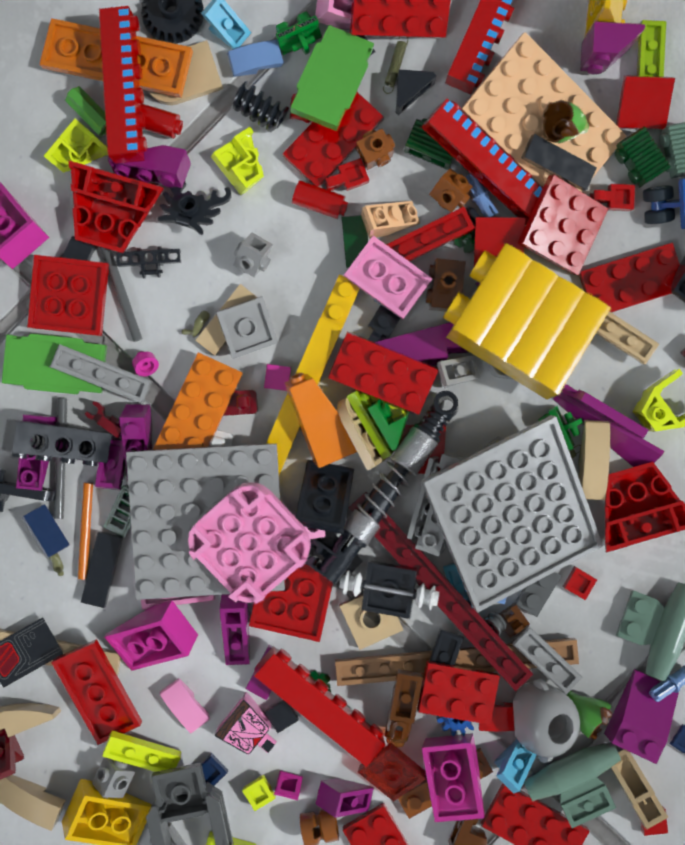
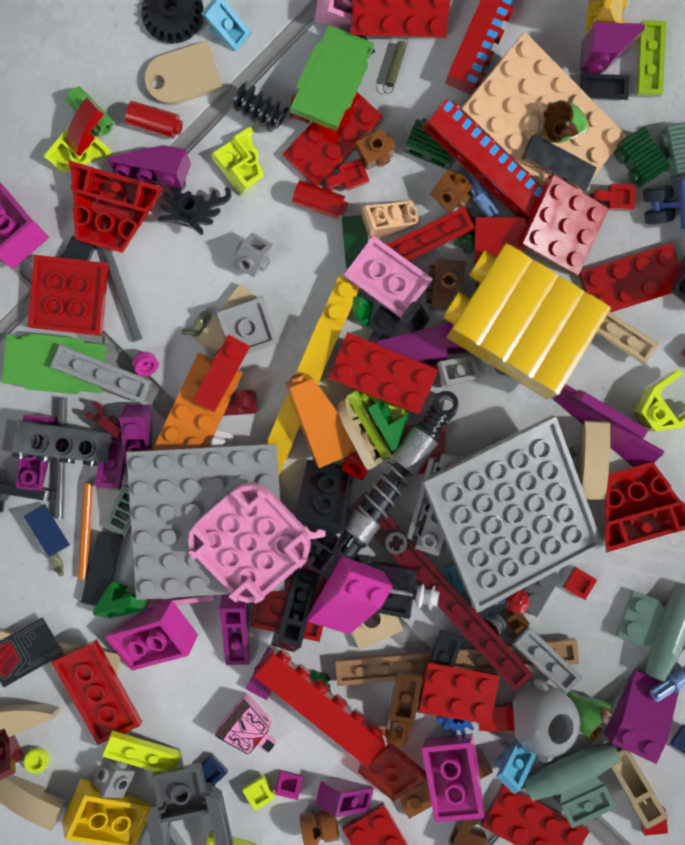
(36, 760): none -> neon yellow tile
(77, 52): orange plate -> none
(83, 122): none -> red slope
(118, 602): none -> green slope
(121, 84): red brick -> none
(142, 263): black piece -> none
(184, 705): bright pink slope -> none
(221, 373): none -> red slope
(254, 57): medium blue slope -> none
(276, 376): dark pink tile -> none
(281, 716): black tile -> none
(294, 612): none -> black slope
(298, 35): green hips -> none
(350, 596): none -> dark pink slope
(354, 466): none -> red slope
(362, 310): none -> green tile
(402, 547): none -> dark grey bush
(411, 86): black slope -> none
(415, 317): none -> black tile
(518, 602): none -> red plate
(571, 424): green hips -> none
(605, 86): none -> black tile
(645, 102): red tile -> none

